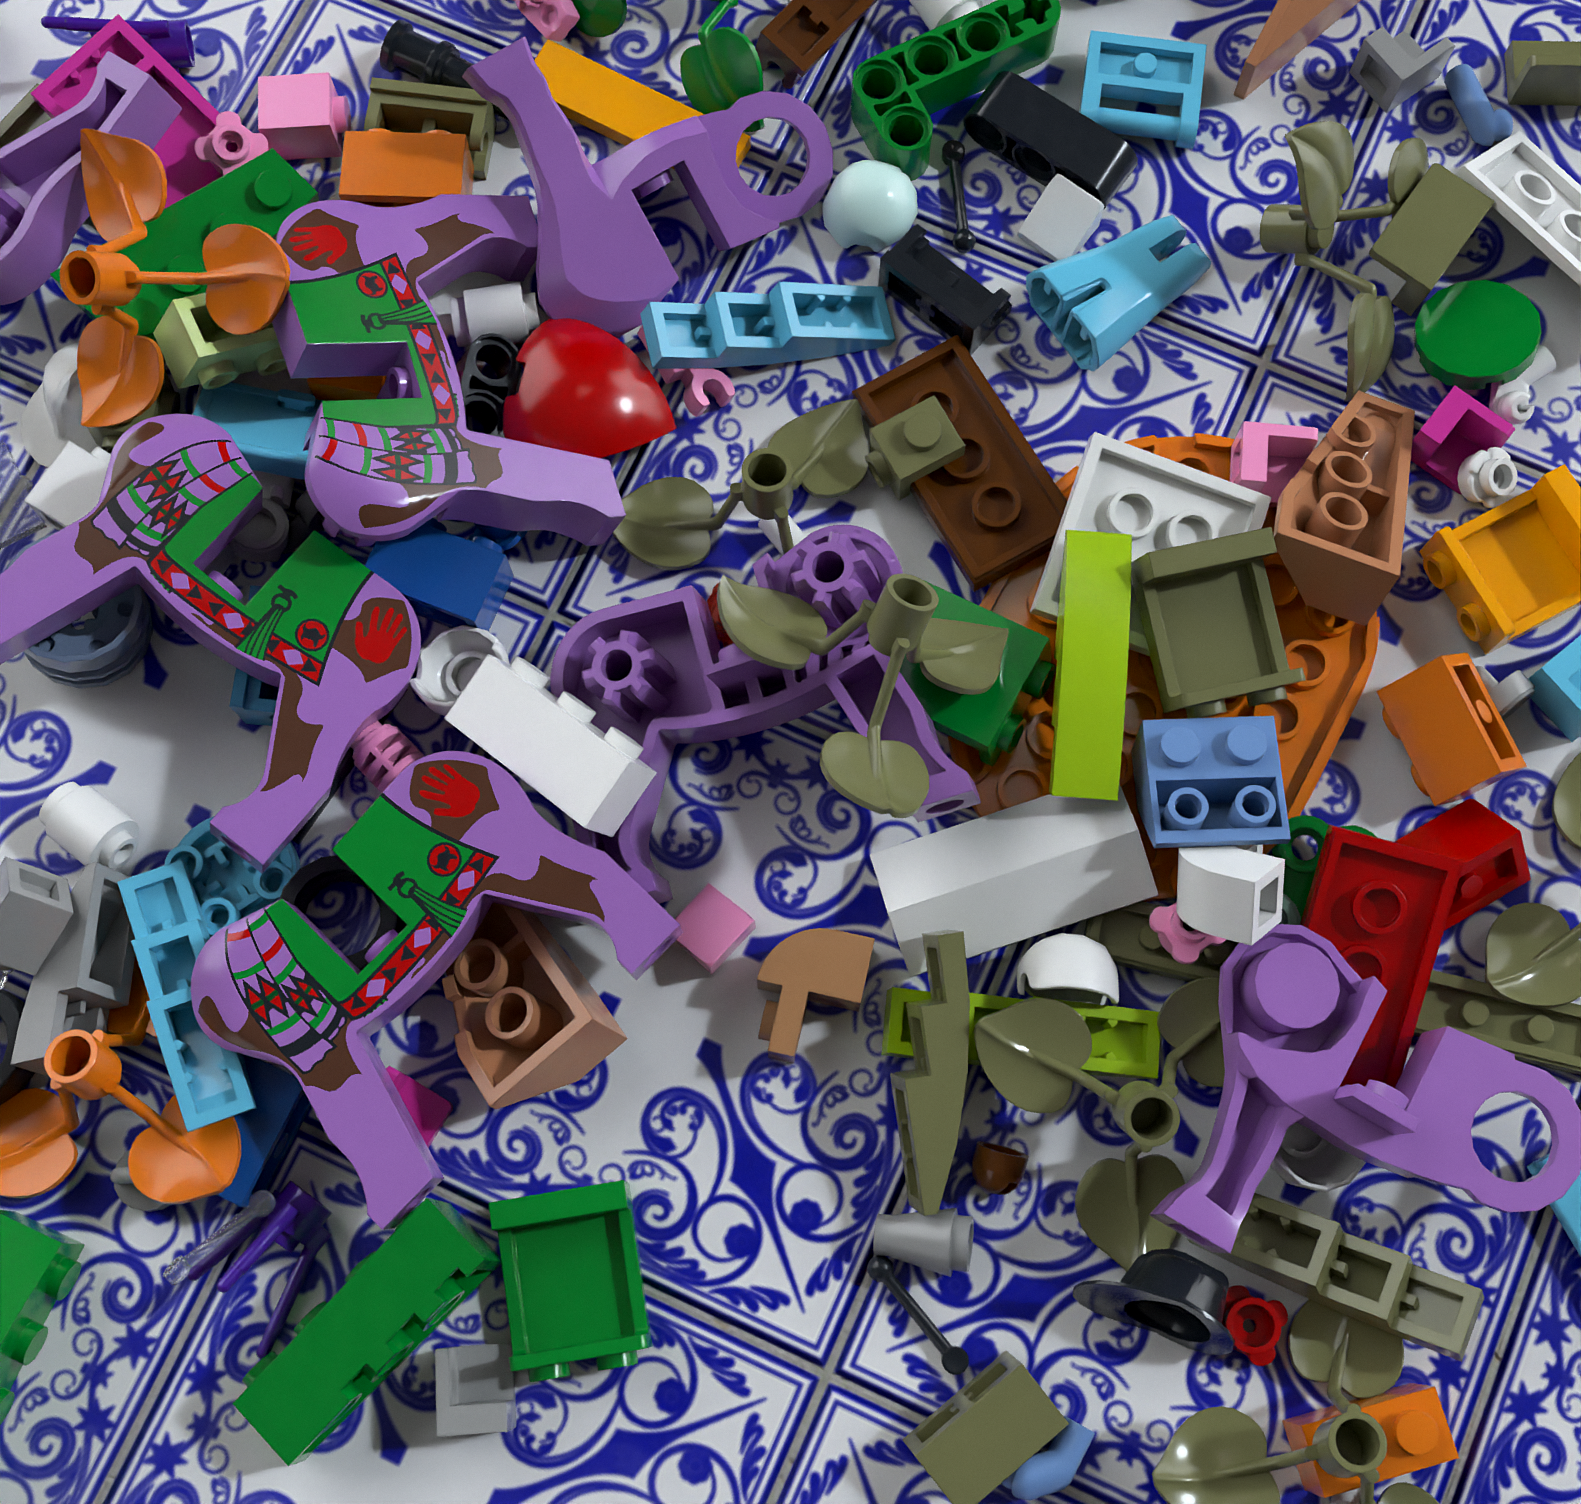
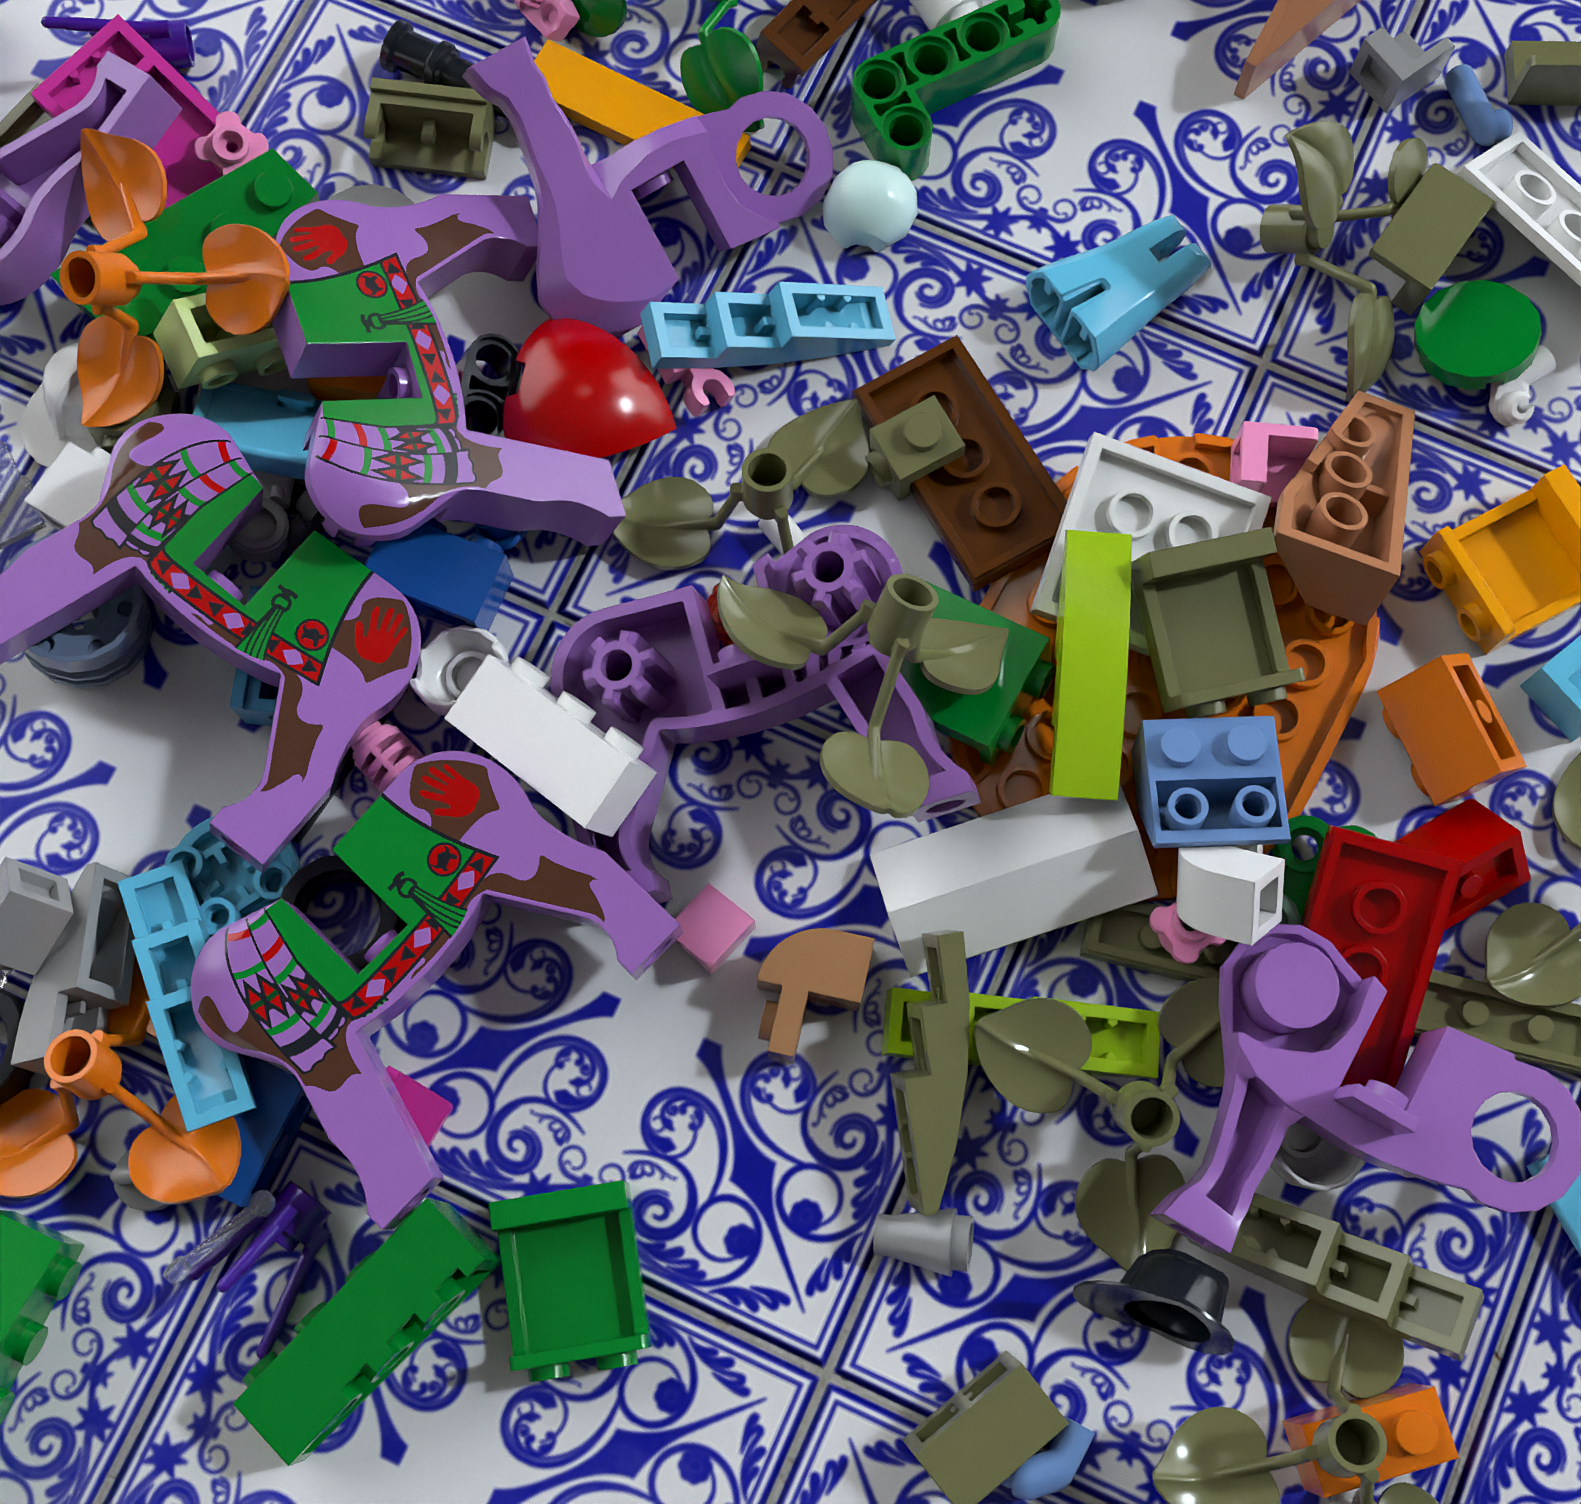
(89, 826): white brick -> none
(302, 115): bright pink brick -> none
(404, 167): orange brick -> none
(474, 1390): light grey panel -> none
(495, 310): white brick -> none
(524, 1010): nougat wedge -> none
(941, 291): black hinge -> none
(953, 155): black hinge -> none
(953, 1357): black hinge -> none
(998, 1168): reddish brown hinge -> none
(1048, 137): black beam -> none
(1061, 219): white slope -> none
(1069, 969): white hair -> none
(1144, 72): medium azure plate -> none
(1268, 1320): red plate -> none
(1454, 432): dark pink panel -> none
(1487, 477): white plate -> none
(1509, 693): light grey tile -> none

